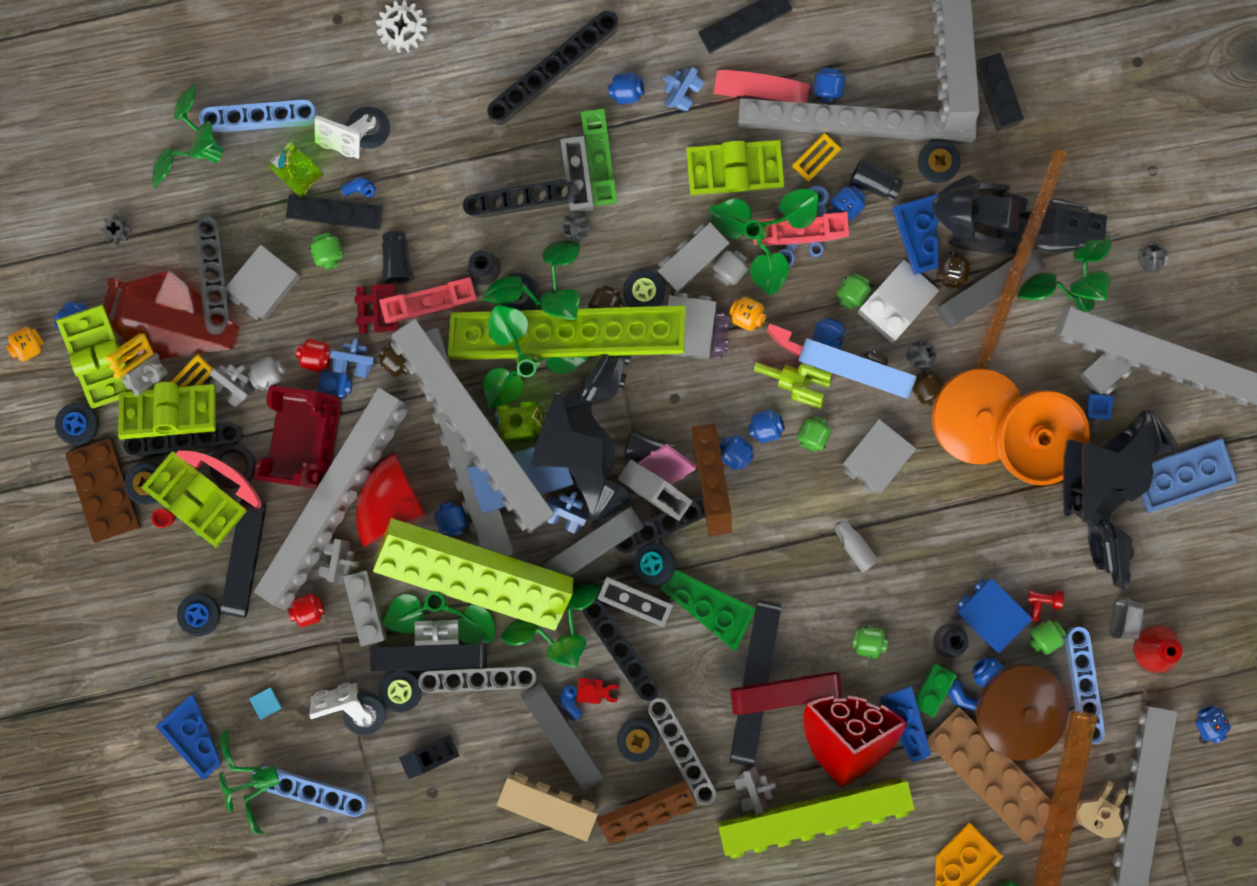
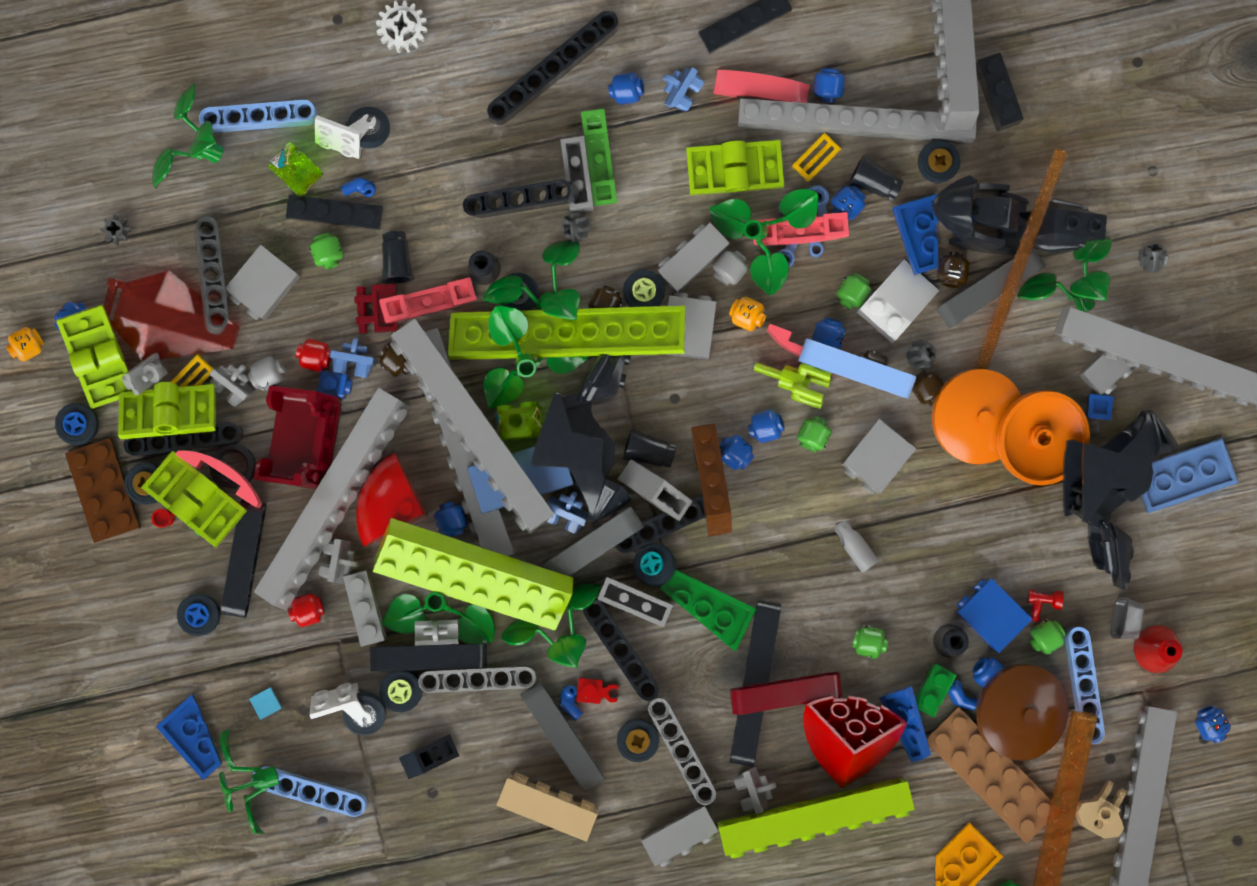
(115, 364): yellow tile -> none
(647, 812): reddish brown plate -> none
(668, 464): bright pink piece -> none
(680, 836): none -> light grey brick
(720, 344): clear purple plate -> none

